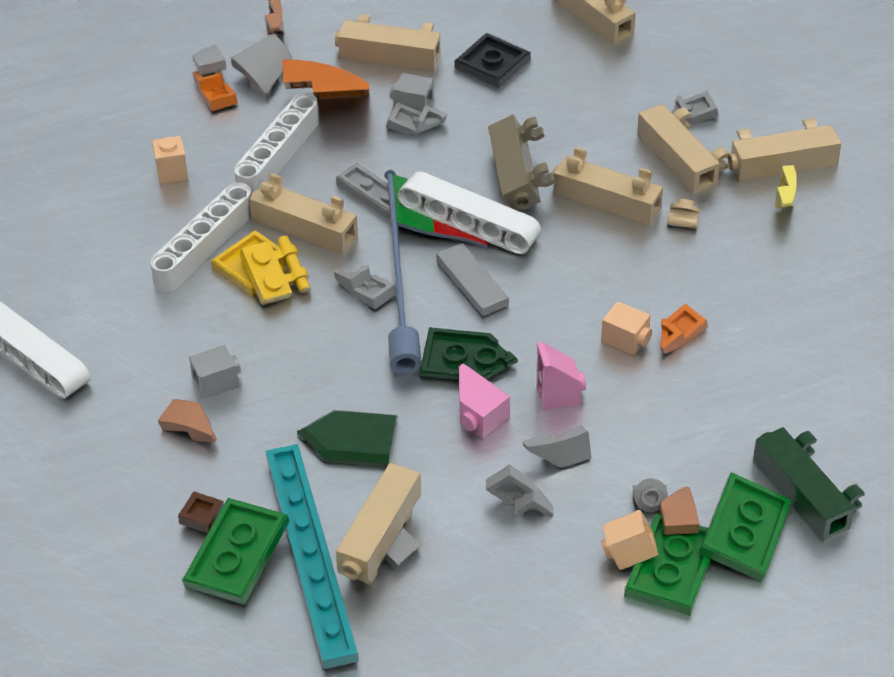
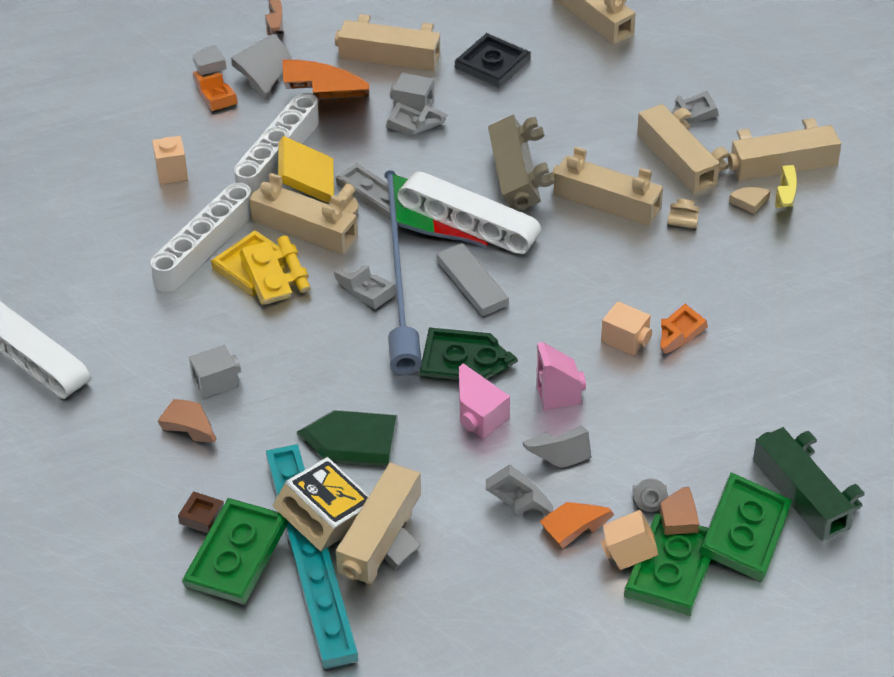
(305, 169): none -> yellow tile
(321, 503): none -> piece
(350, 202): none -> tan plate
(573, 519): none -> orange slope
(749, 198): none -> tan tile

